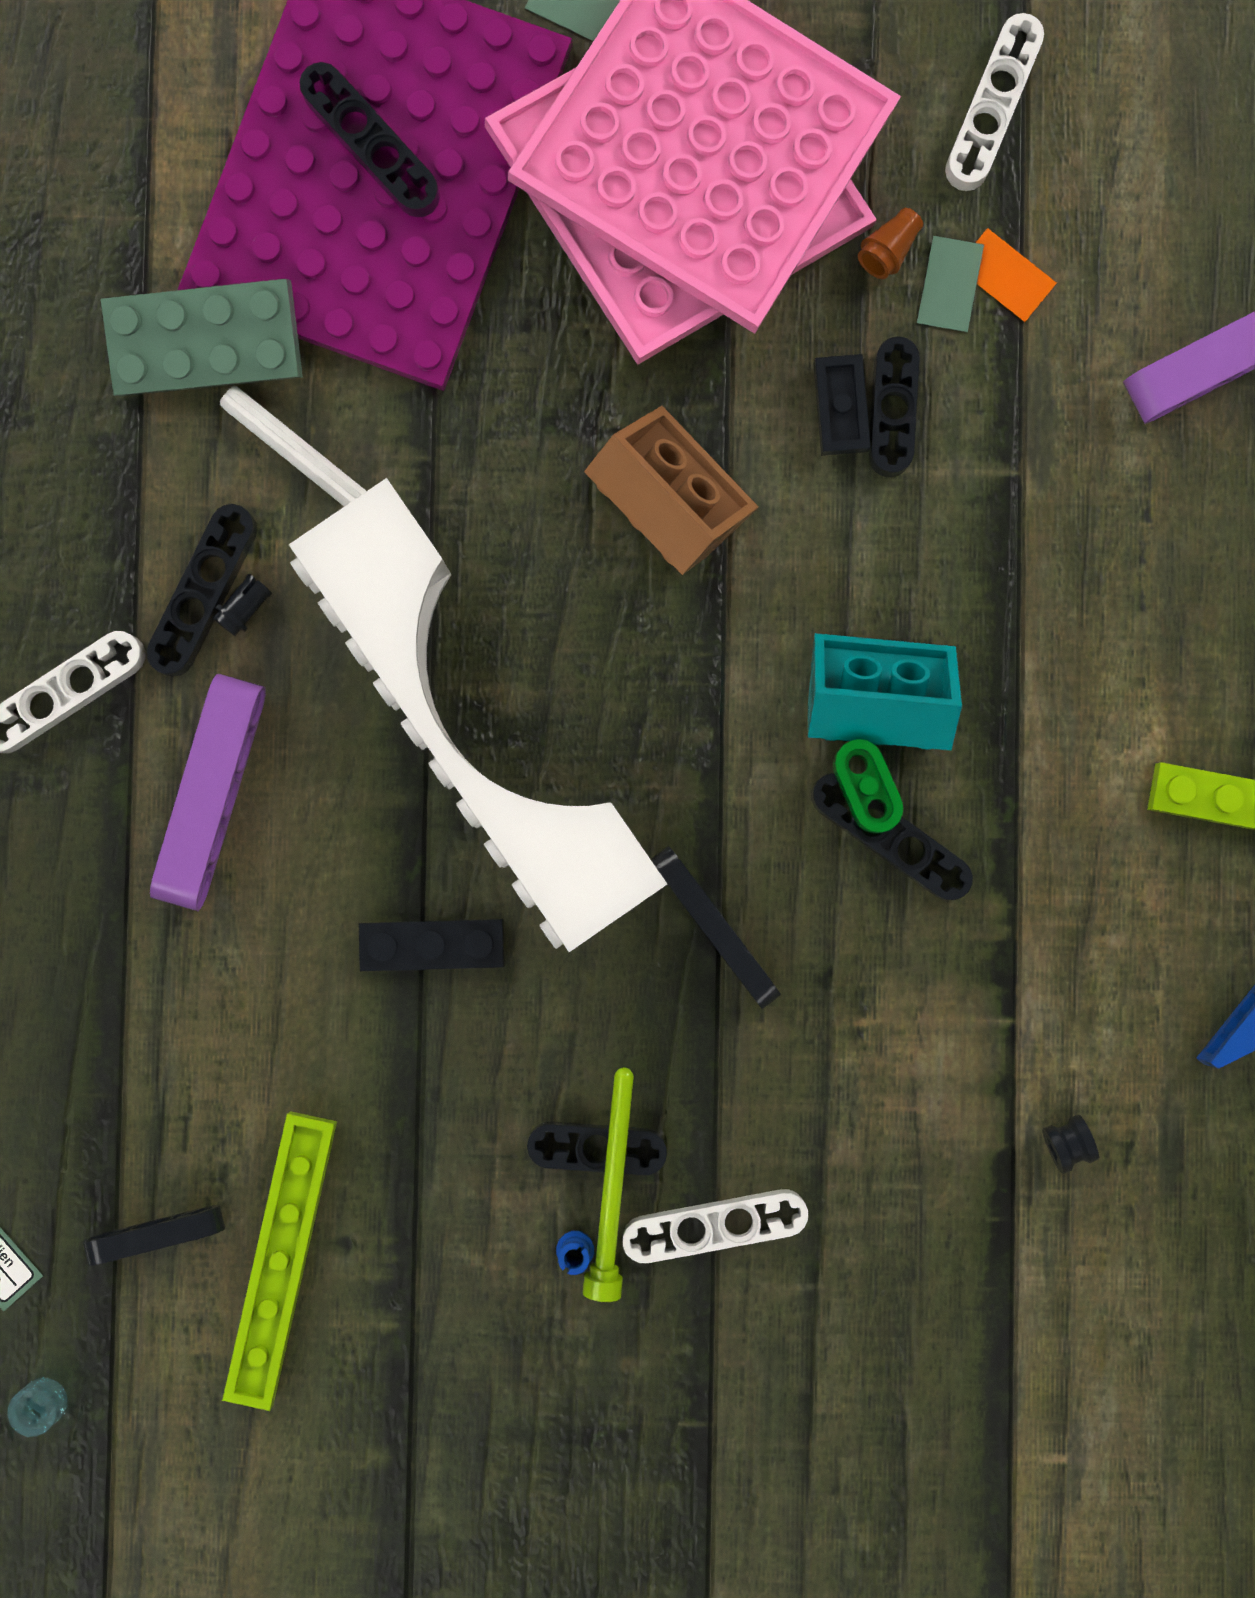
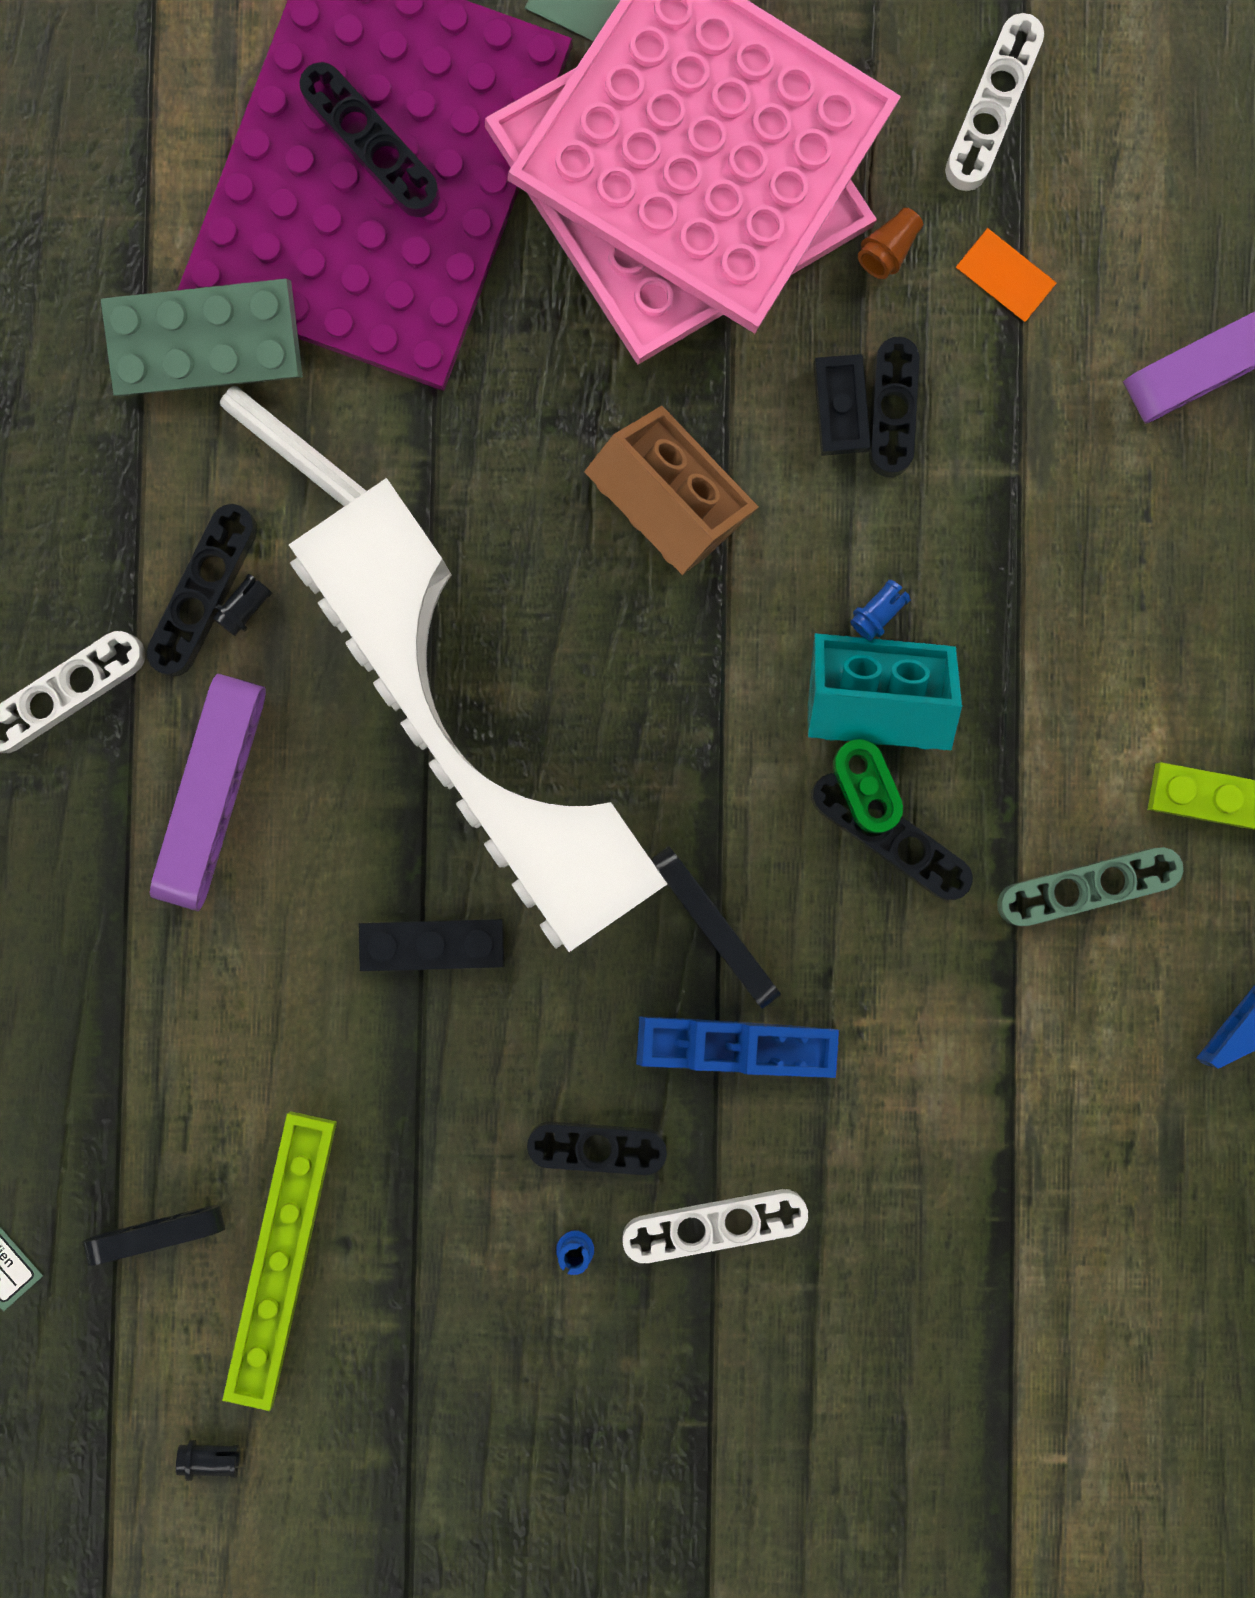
(48, 1400): clear light blue wheel -> none
(207, 1460): none -> black pin
(603, 1280): lime piece -> none
(737, 1047): none -> blue slope
(879, 611): none -> blue pin
(950, 283): sand green sticker -> none
(1070, 1144): black wheel -> none
(1089, 884): none -> sand green beam

